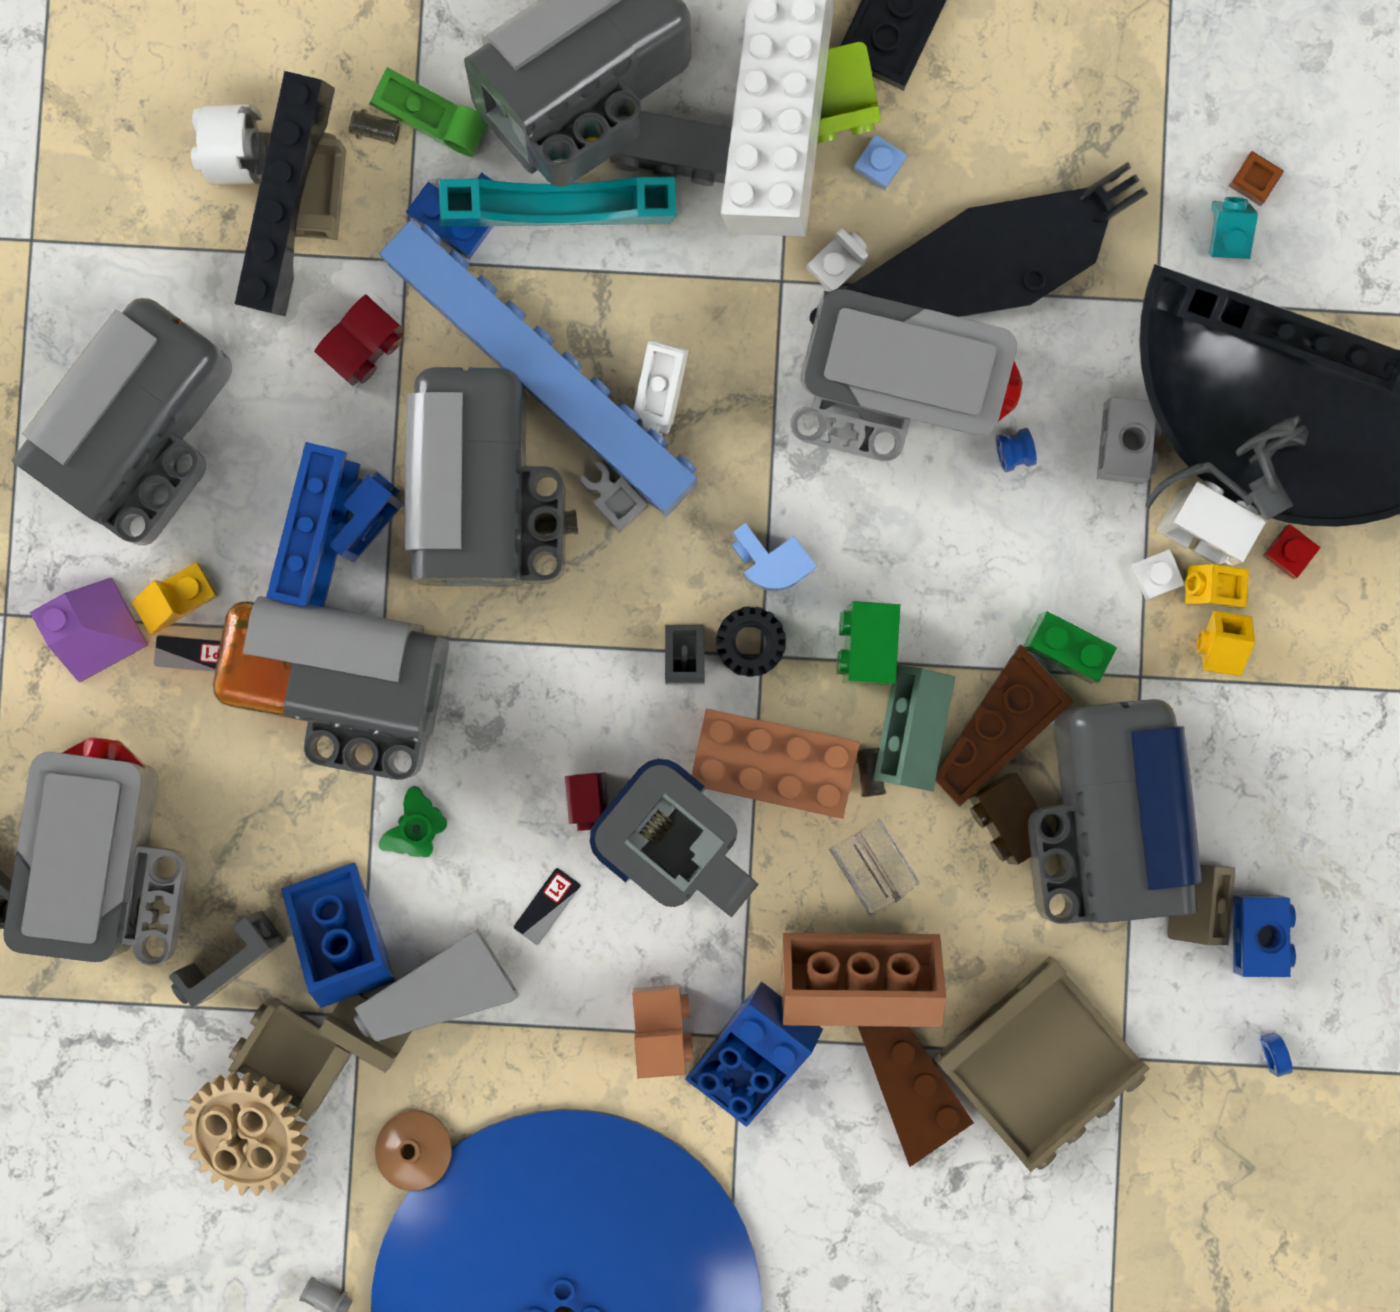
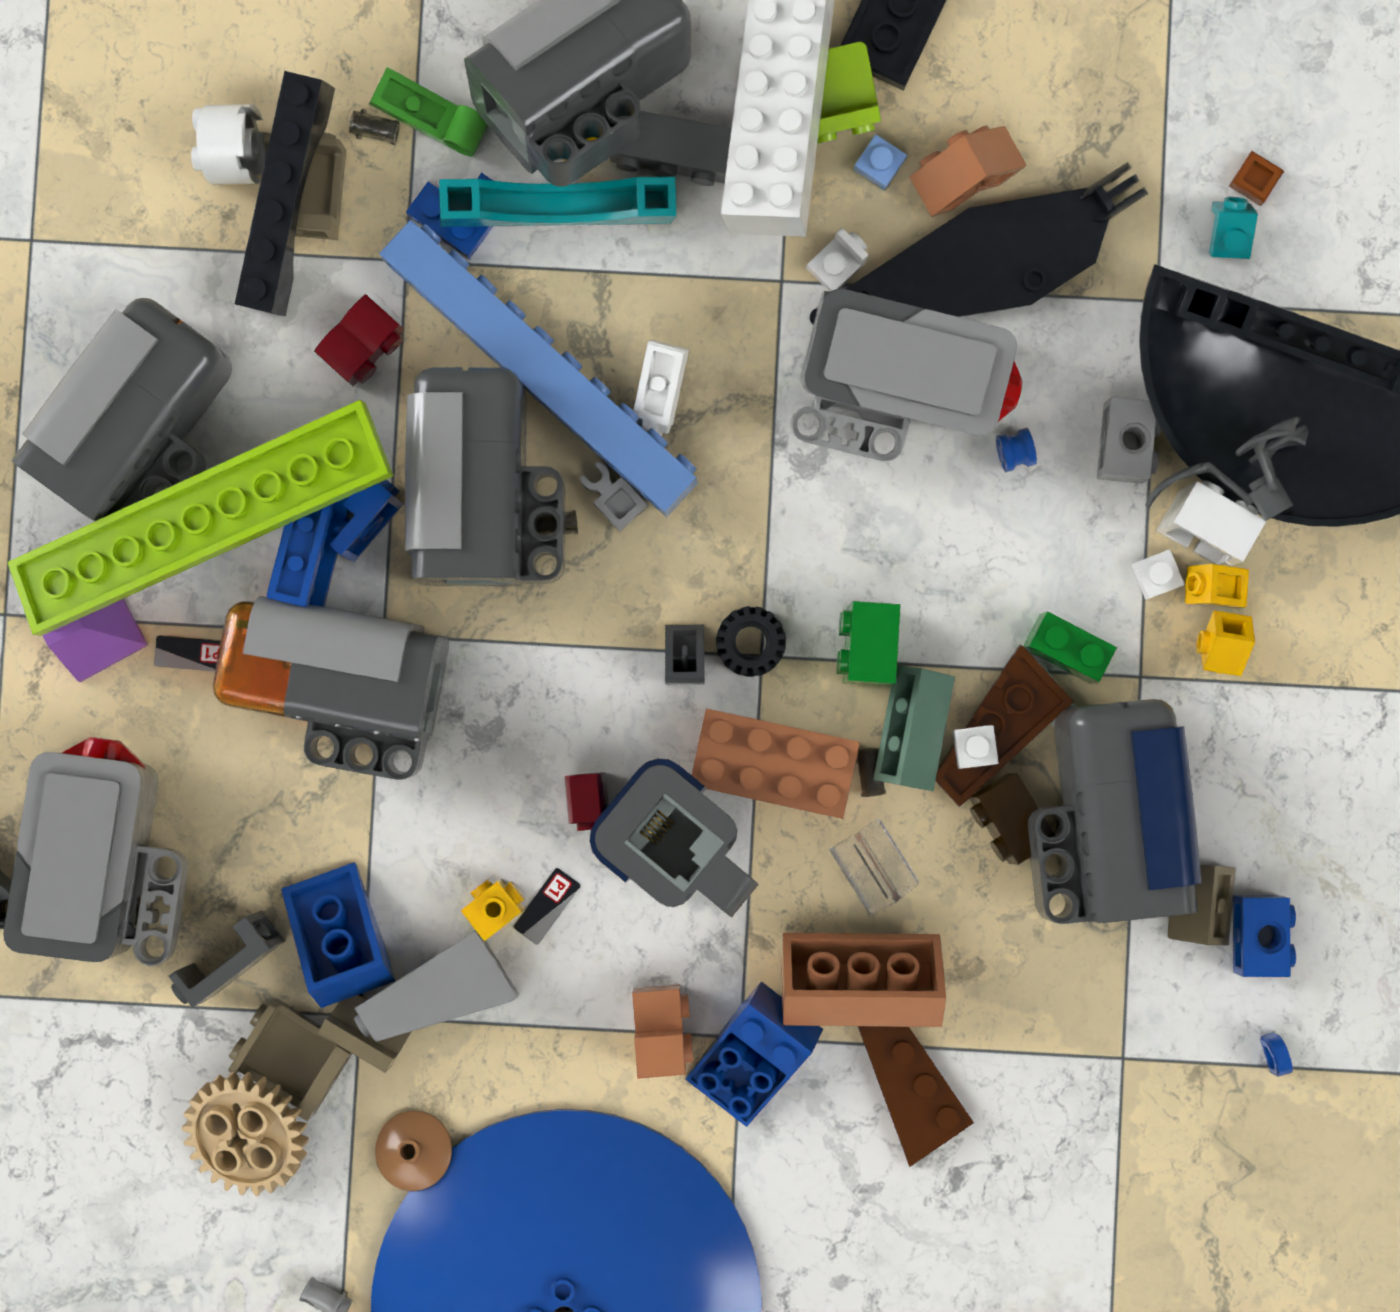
(173, 598): yellow slope -> none
(200, 518): none -> lime plate
(417, 811): green animal -> none
(493, 907): none -> yellow brick
(774, 570): light blue brick -> none
(966, 167): none -> nougat brick
(975, 747): none -> white plate
(1041, 1064): dark tan panel -> none
(1291, 551): red plate -> none

